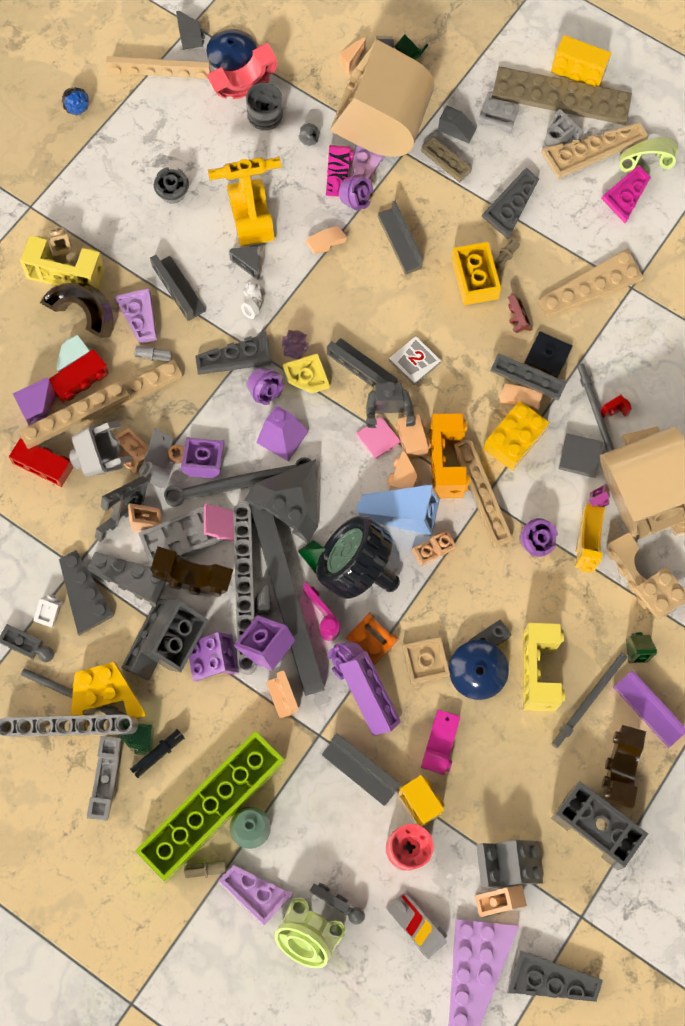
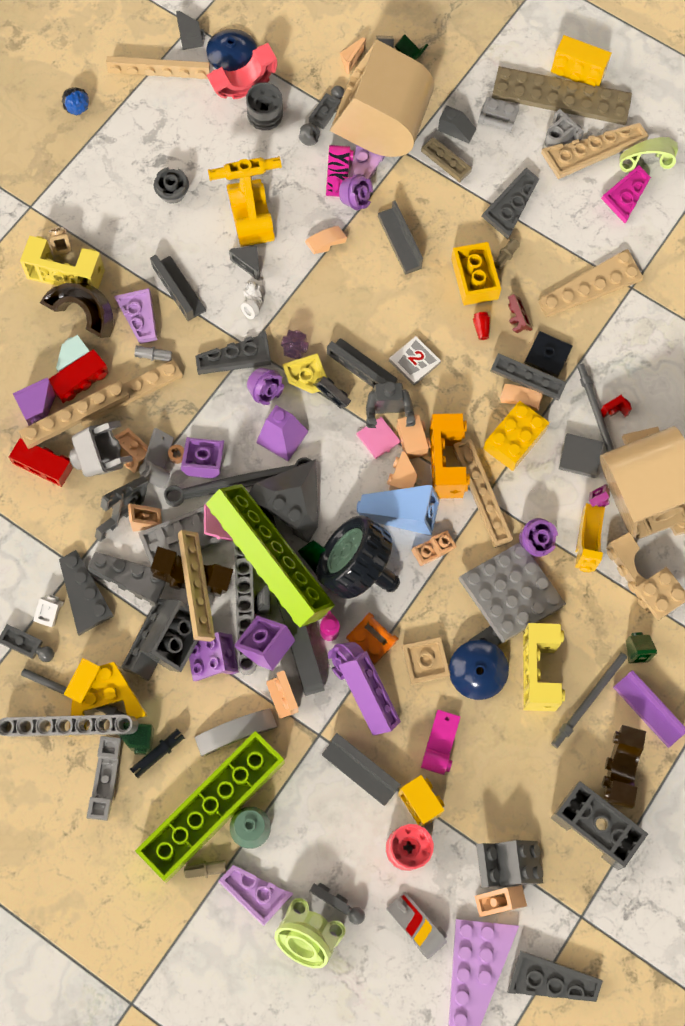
(82, 681): none -> yellow tile
(196, 586): none -> tan plate
(234, 731): none -> light grey slope
(270, 555): none -> lime brick
(327, 107): none -> dark grey plate
(336, 395): none -> black plate
(482, 325): none -> red cone
(511, 591): none -> light grey plate

